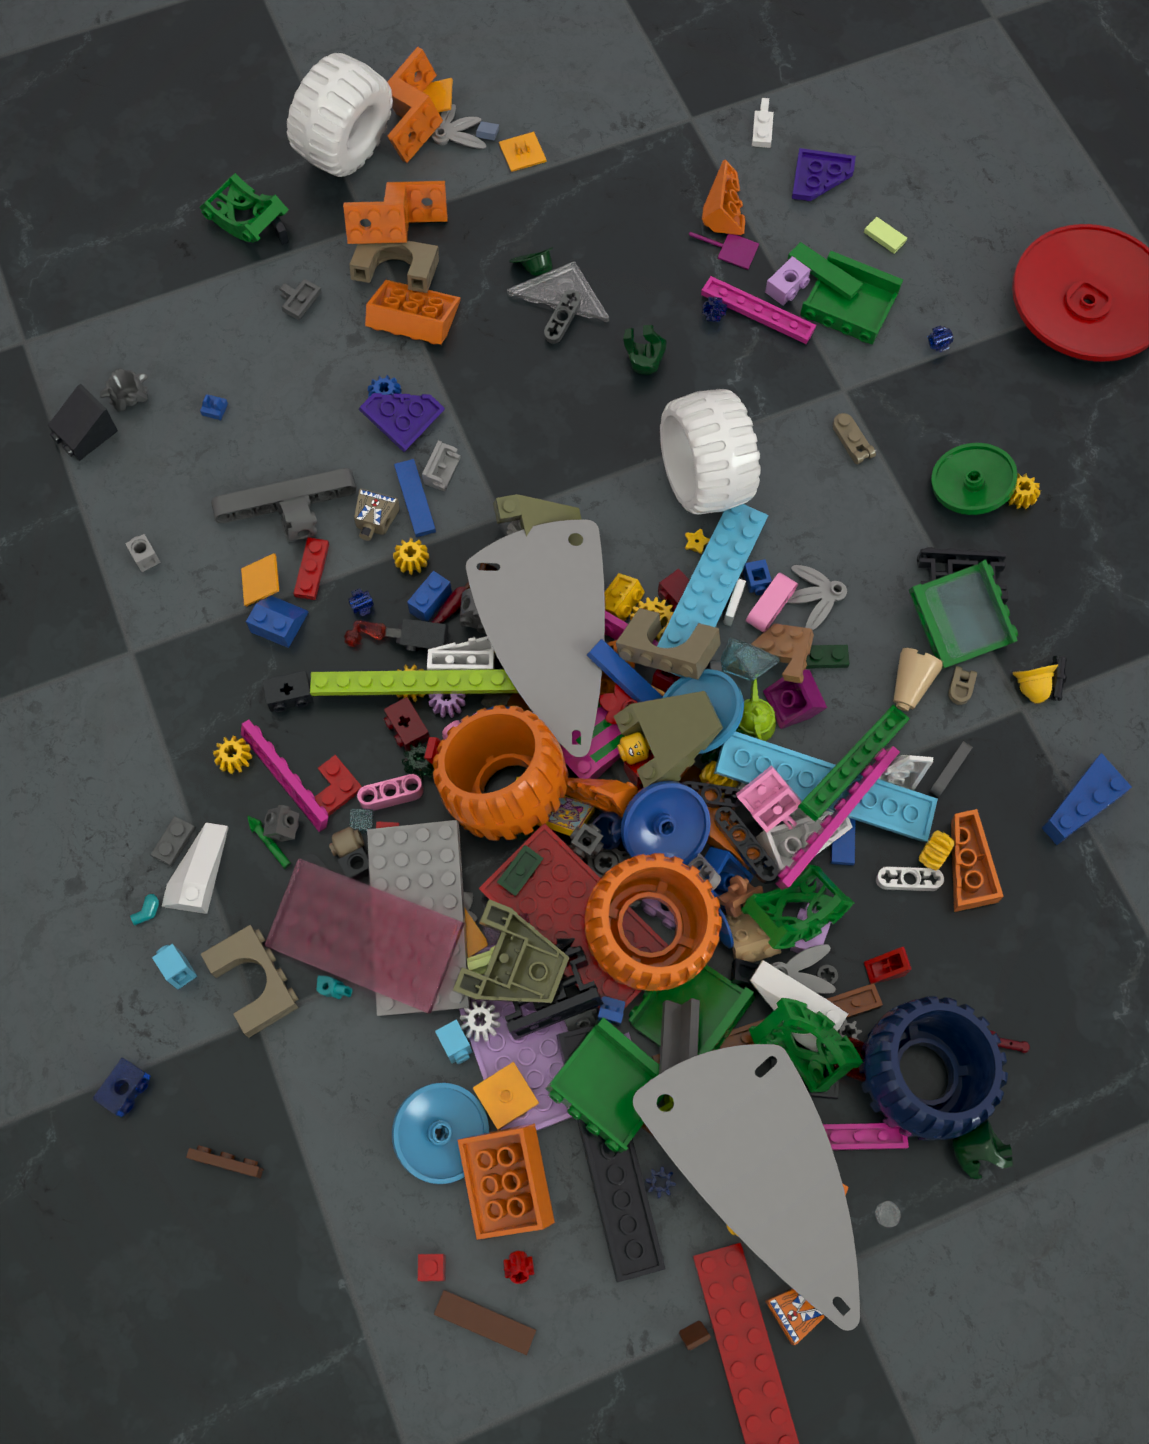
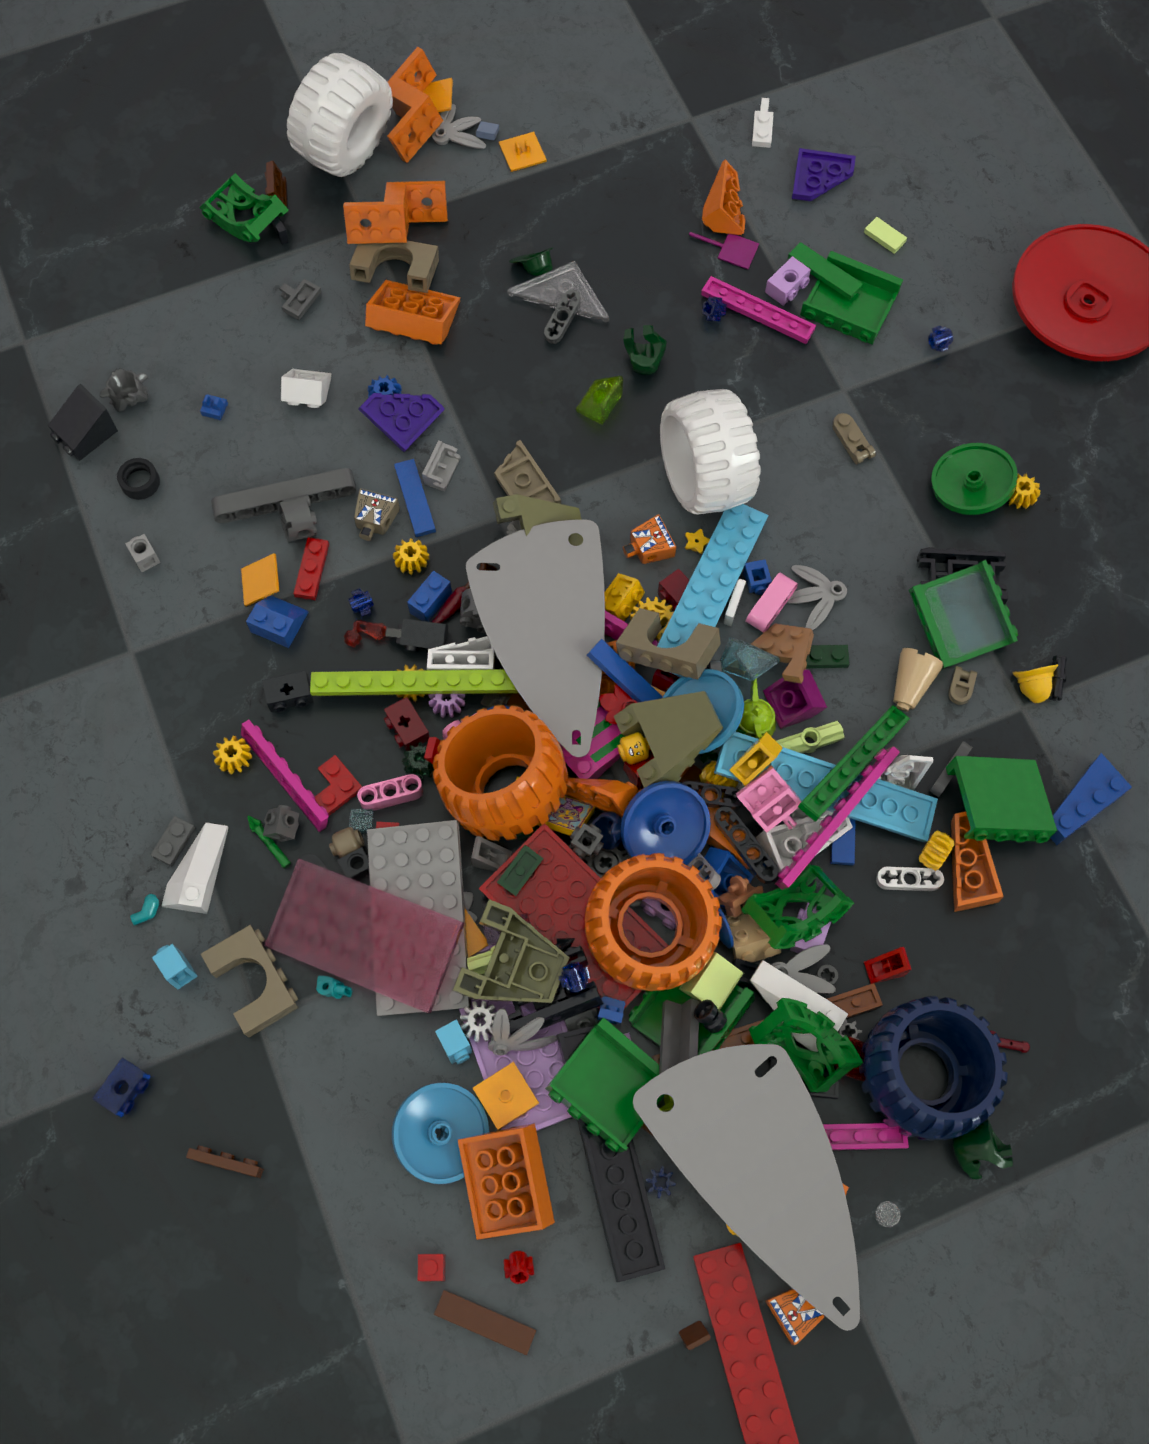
(132, 466): none -> black tyre
(275, 182): none -> reddish brown plate
(305, 387): none -> white slope
(488, 854): none -> light grey slope
(503, 1043): none -> light grey plant
(523, 476): none -> dark tan wing
(574, 977): none -> clear blue gear
(601, 398): none -> clear neon green slope
(650, 542): none -> orange torso
(713, 1018): none -> black wheel
(714, 981): none -> yellowish green slope
(756, 758): none -> yellow slope
(821, 735): none -> yellowish green piece
(1003, 799): none -> green panel

